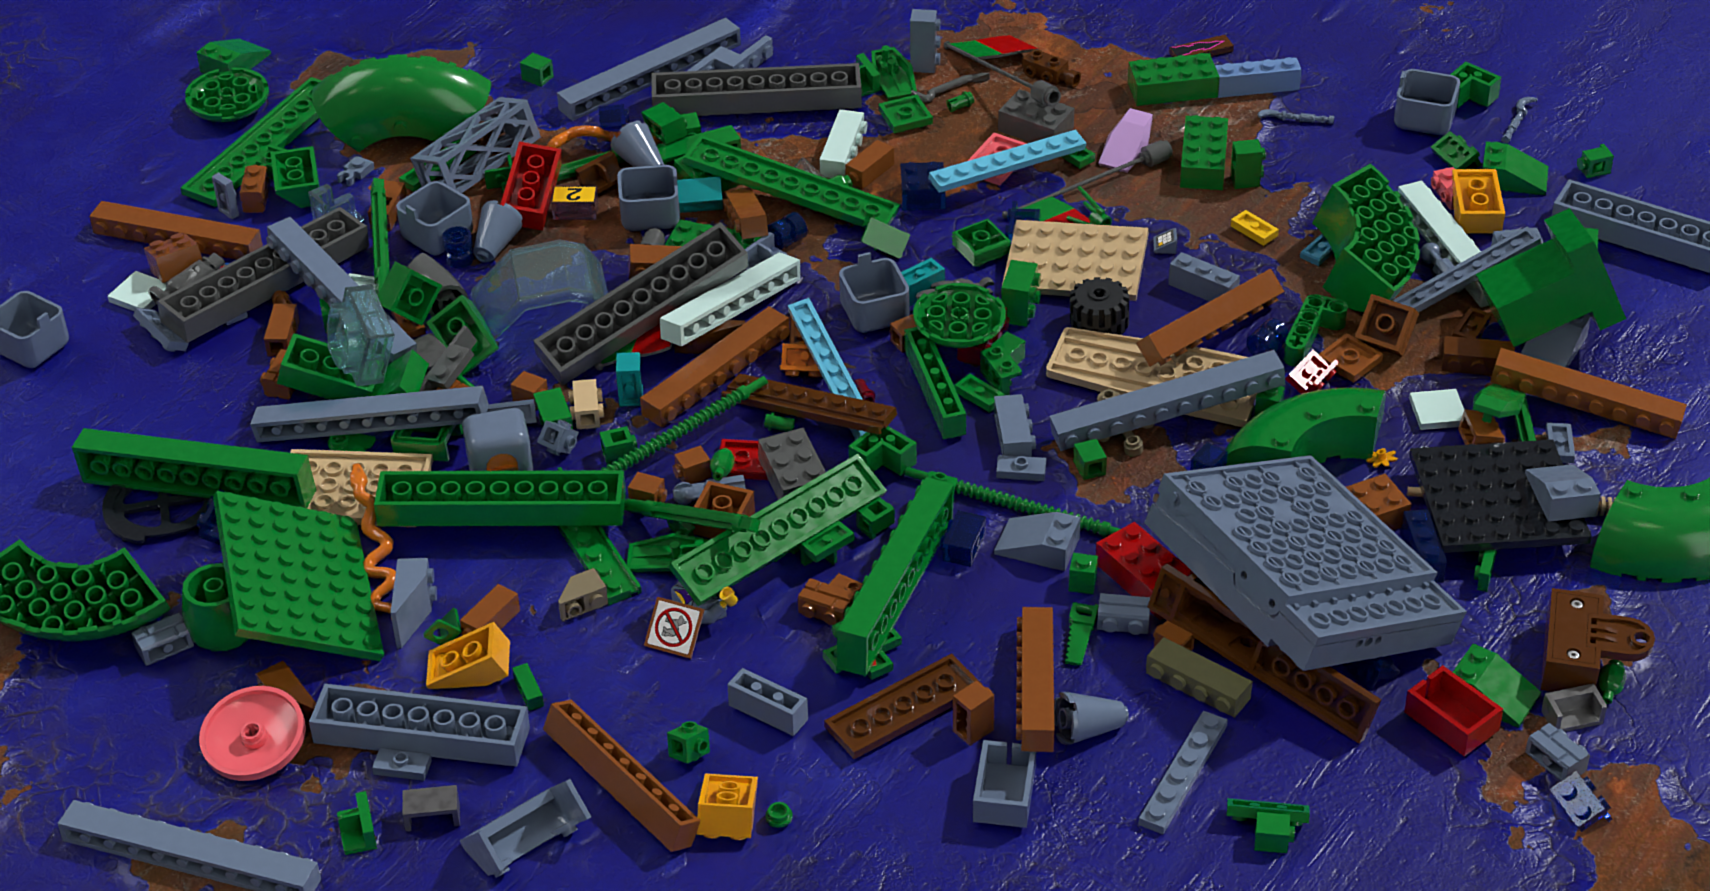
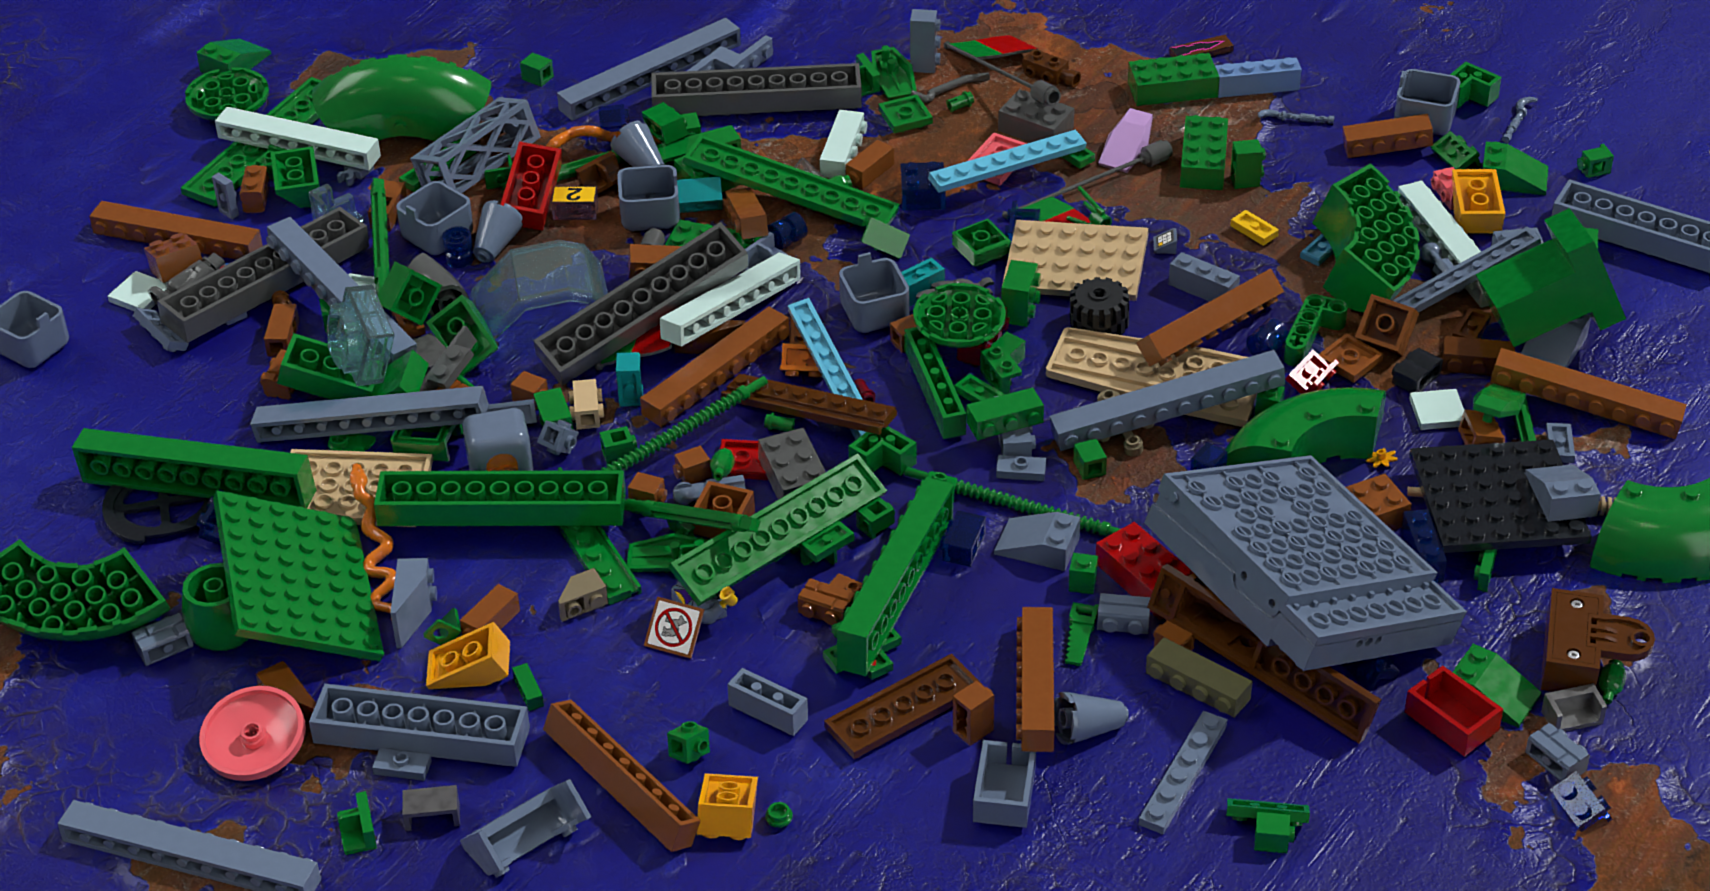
(328, 143): none -> light aqua brick
(1005, 413): none -> green brick
(1387, 135): none -> dark orange brick
(1417, 370): none -> black brick

